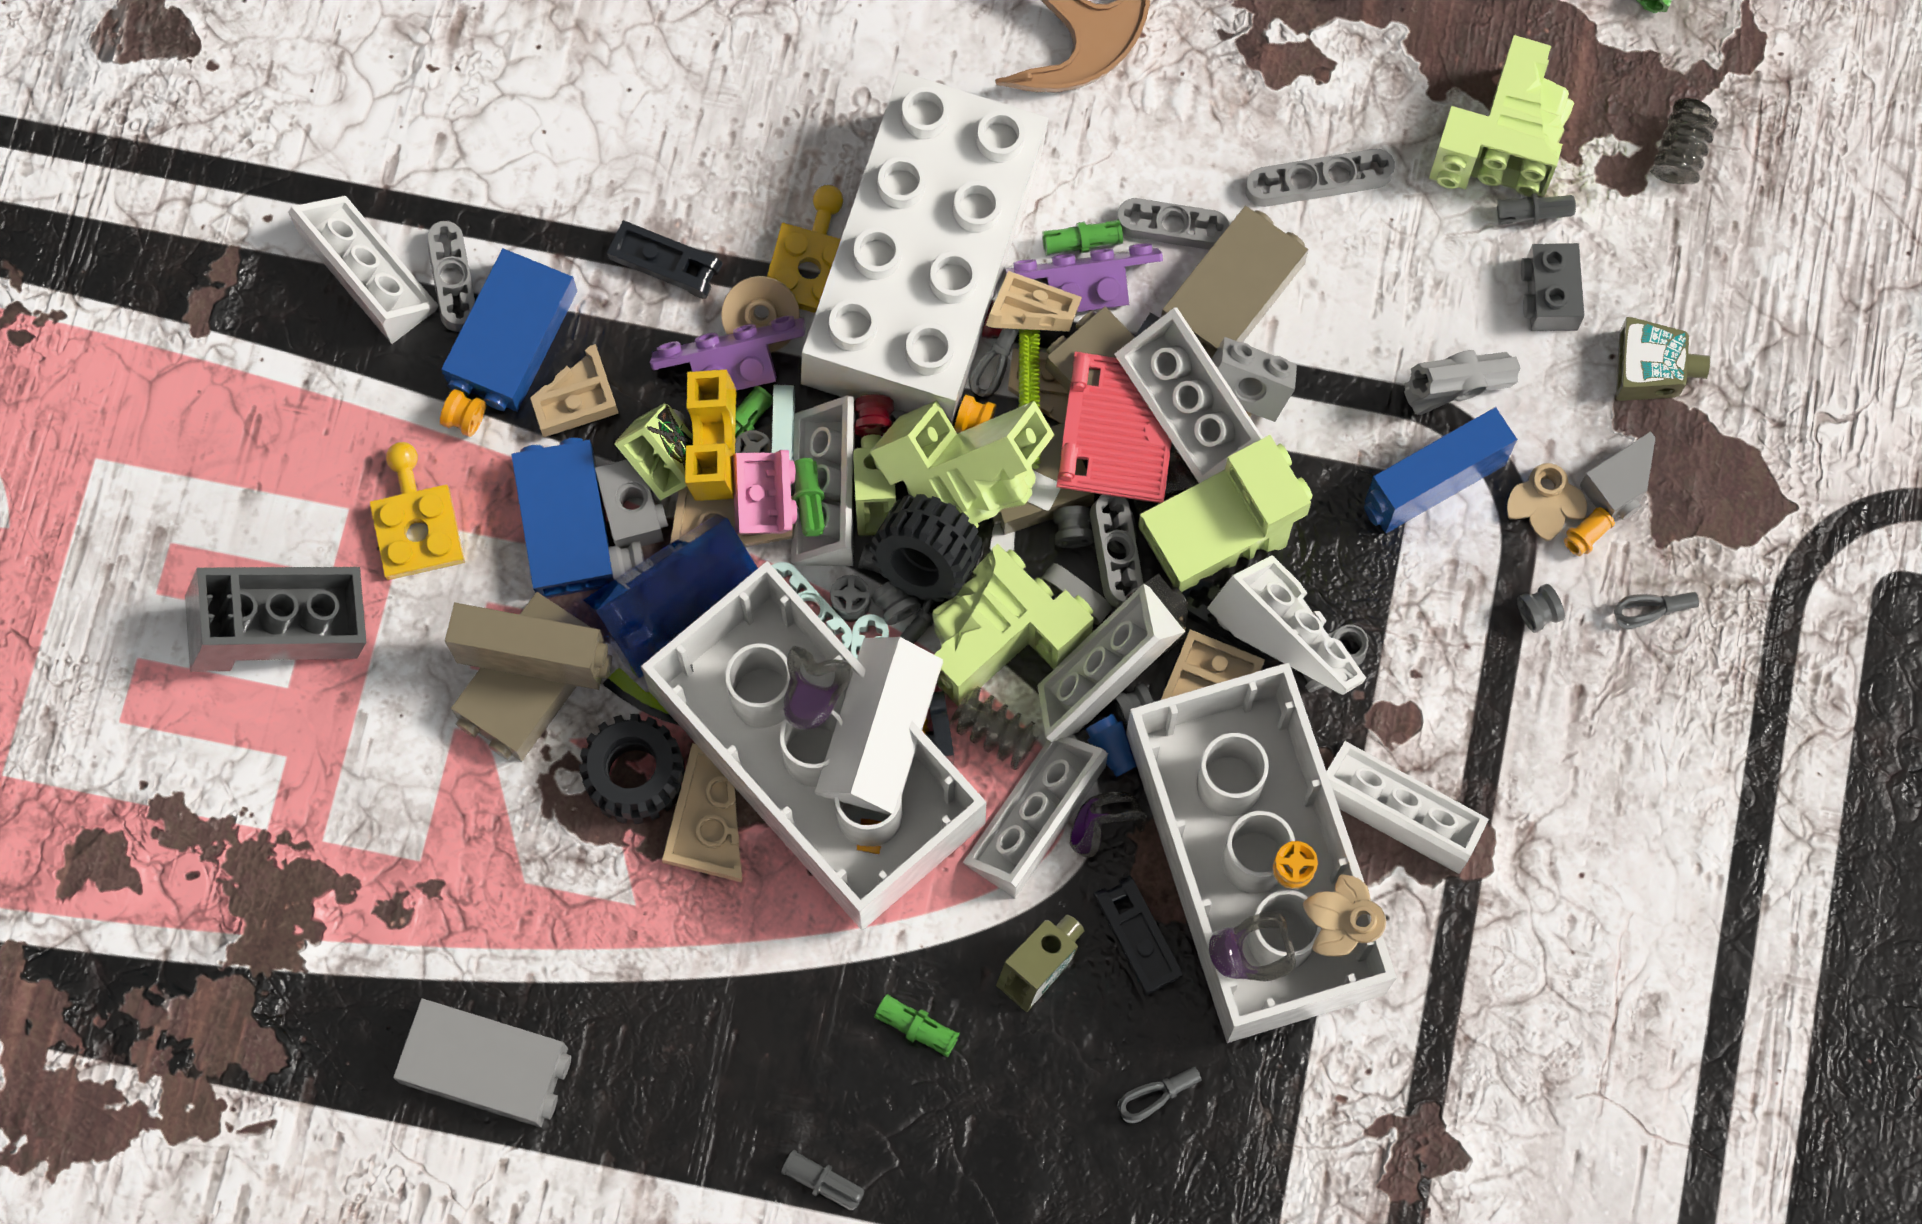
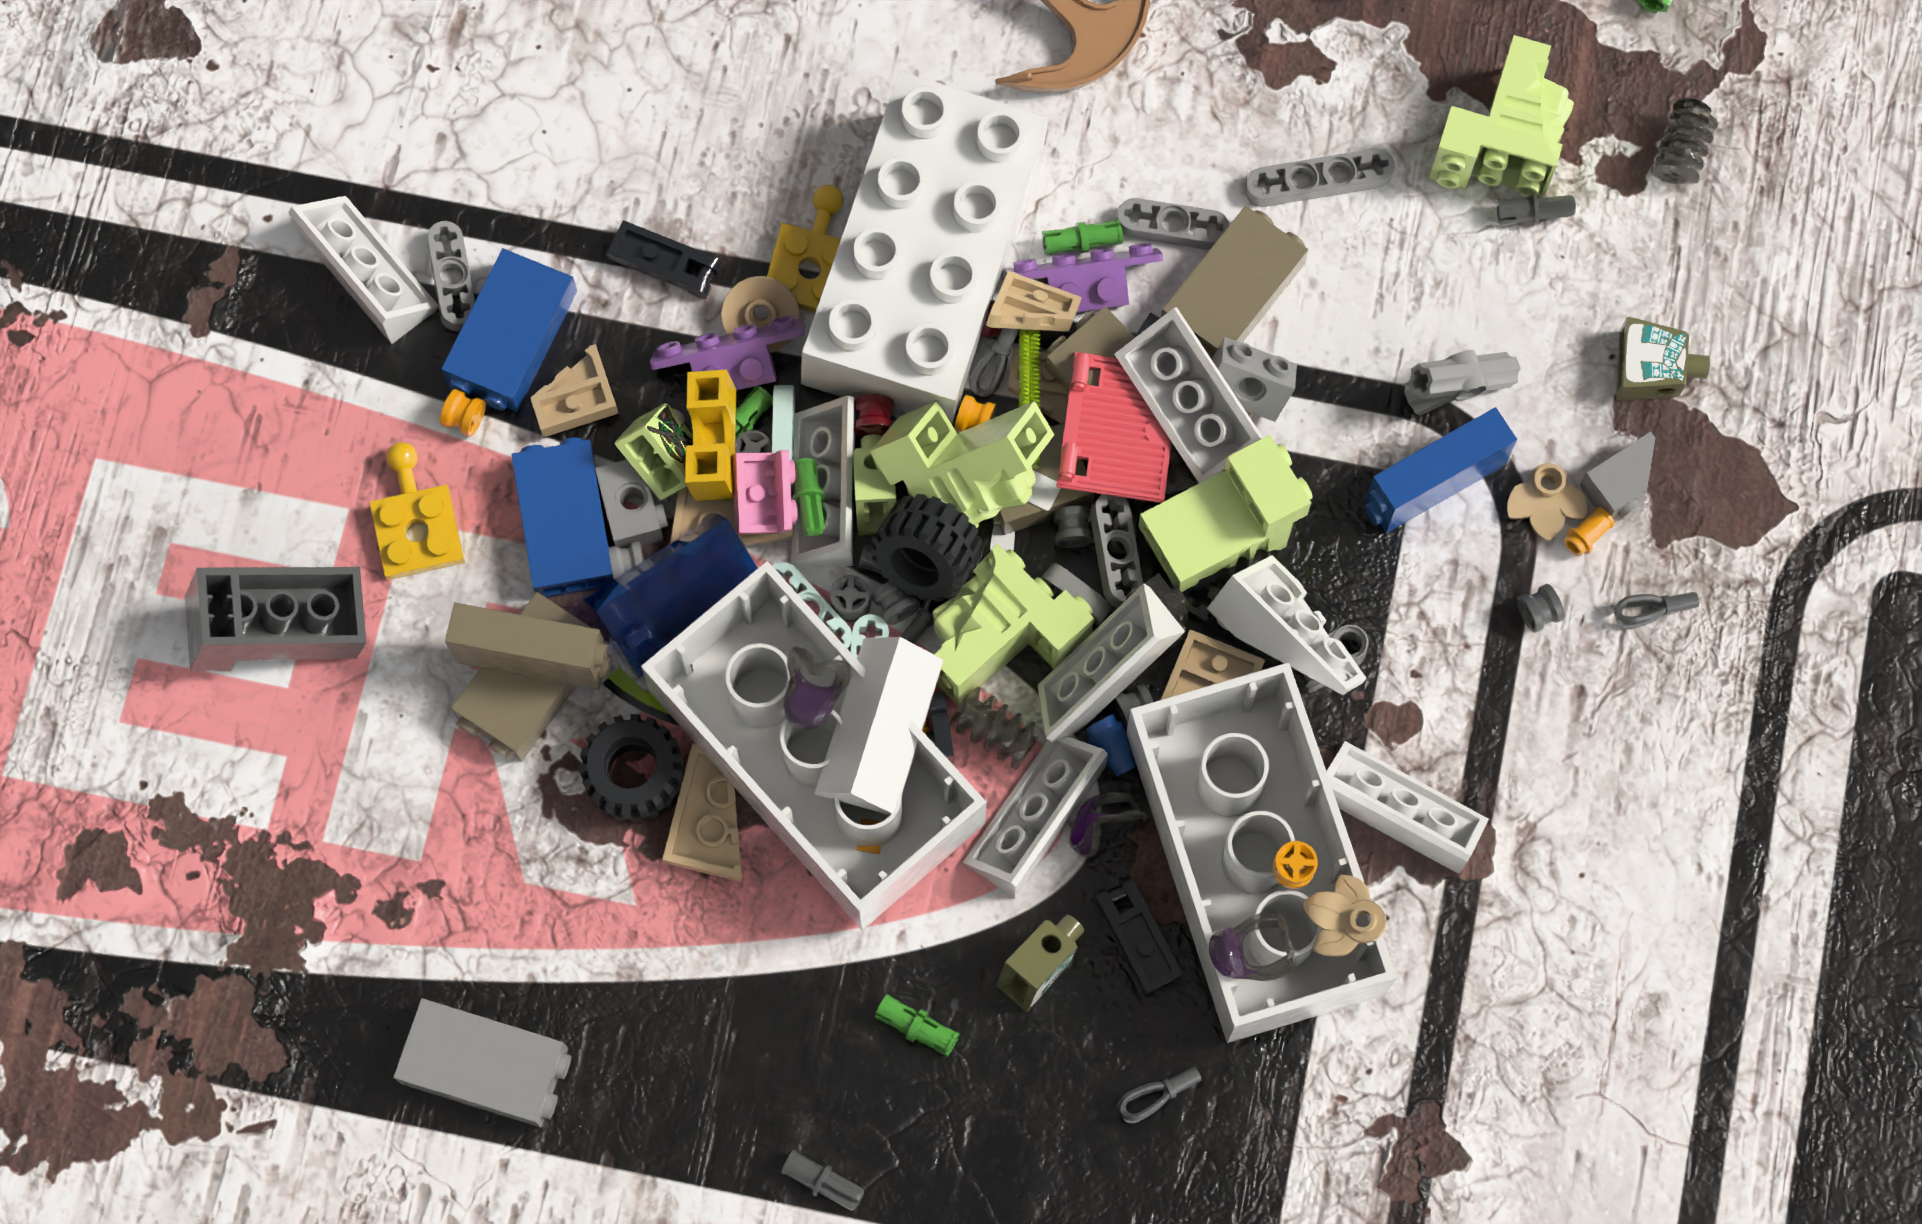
(1553, 287): dark grey brick -> none

